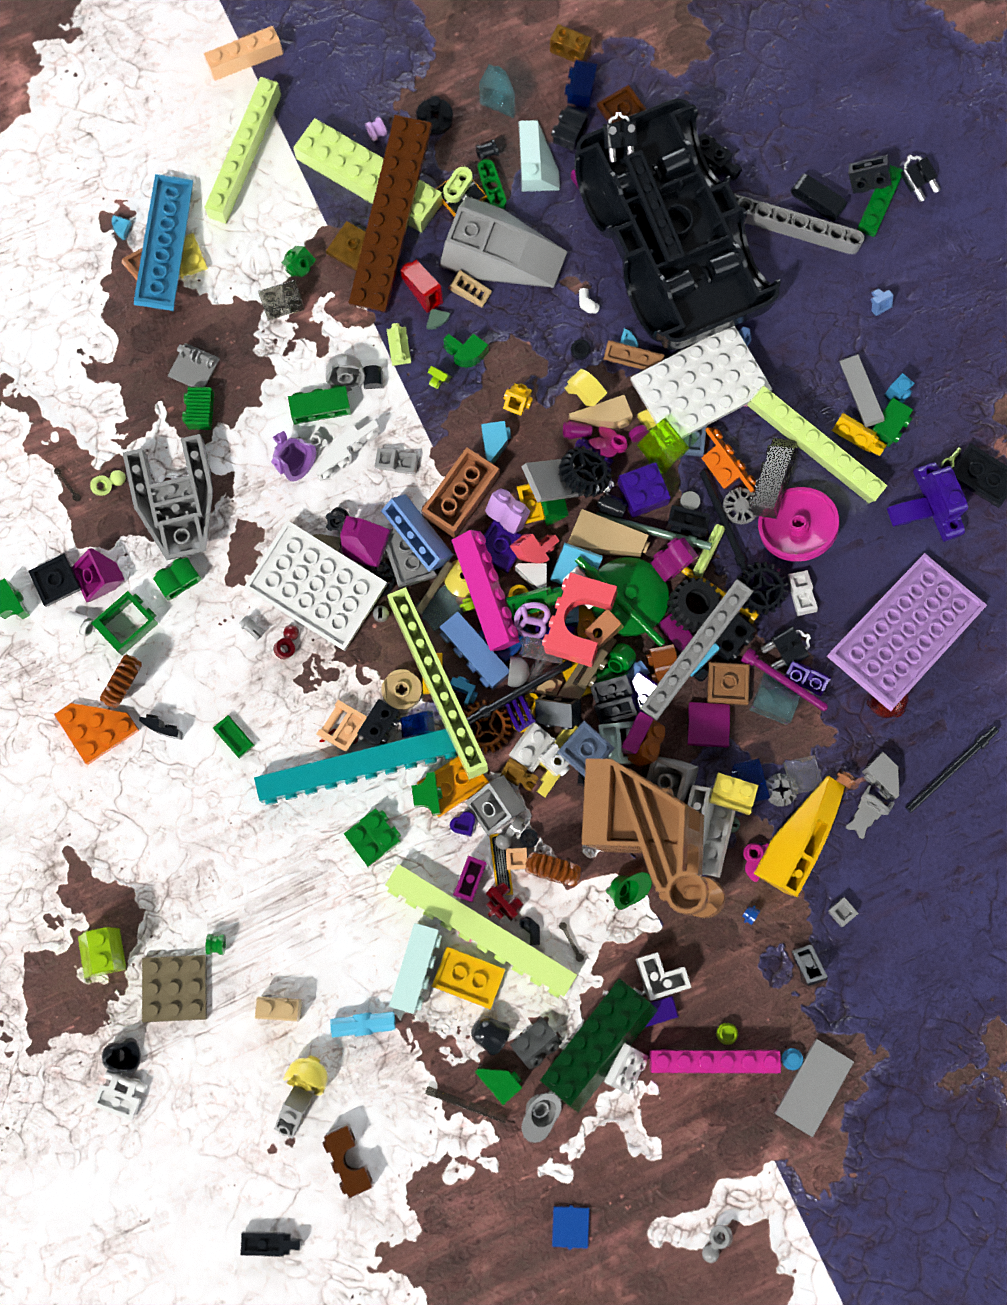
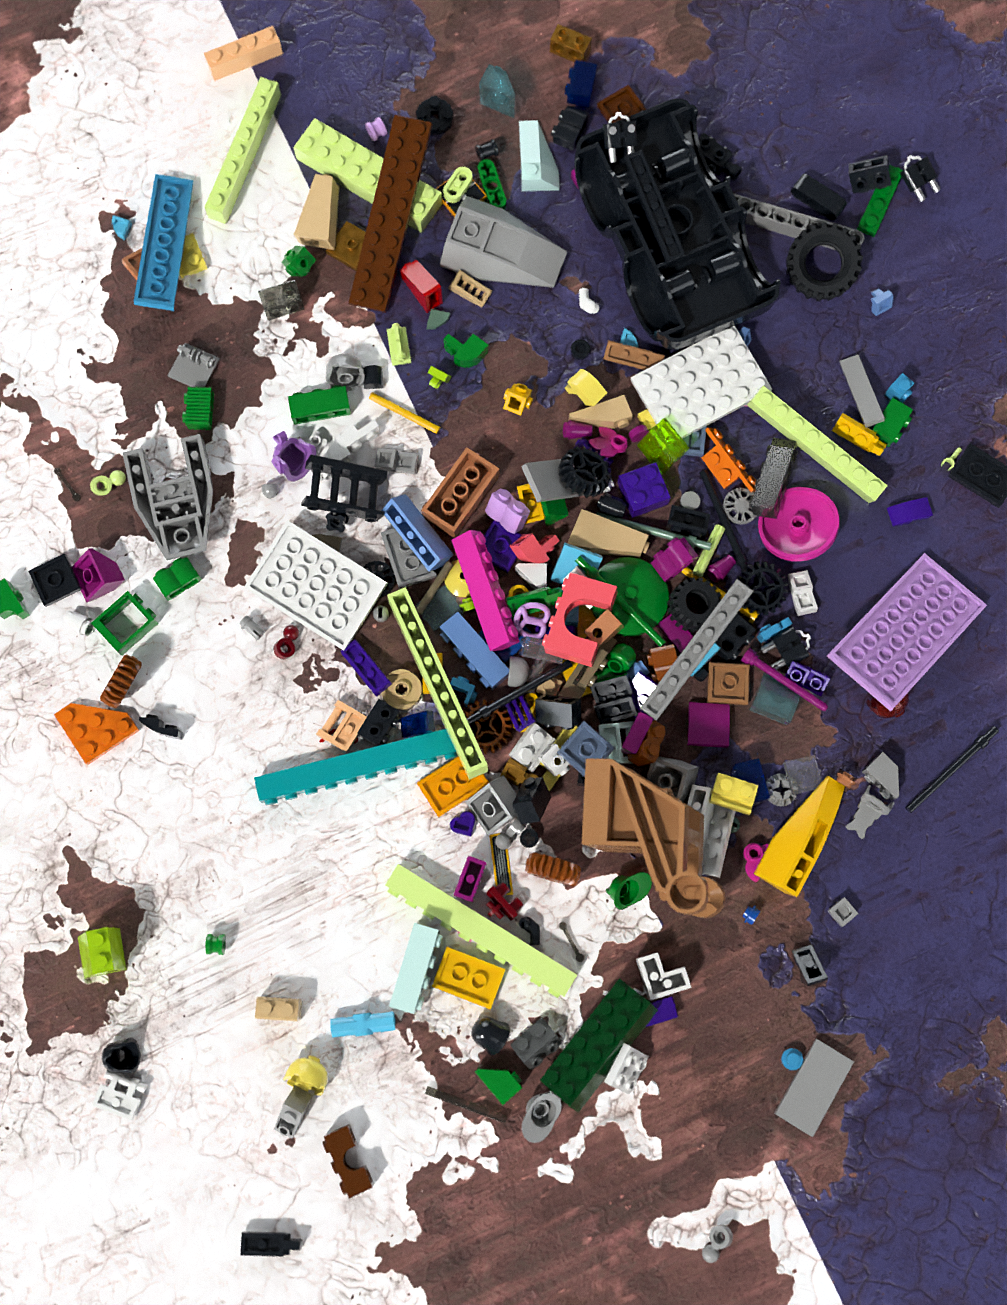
(174, 988): dark tan plate -> none
(233, 736): green tile -> none
(270, 490): none -> light grey hinge
(319, 215): none -> tan slope
(348, 470): none -> black fence
(363, 541): magenta slope -> none
(366, 668): none -> dark purple tile
(373, 837): green plate -> none
(405, 413): none -> yellow bar
(428, 794): green brick -> none
(495, 439): medium azure slope -> none
(516, 858): light nougat plate -> none
(531, 800): none -> black brick
(570, 1227): blue piece -> none
(714, 1061): dark pink arch -> none
(720, 569): none -> magenta cone
(727, 1033): lime plate -> none
(769, 631): none -> dark azure plate
(842, 243): none -> black tyre
(944, 498): dark purple brick -> none

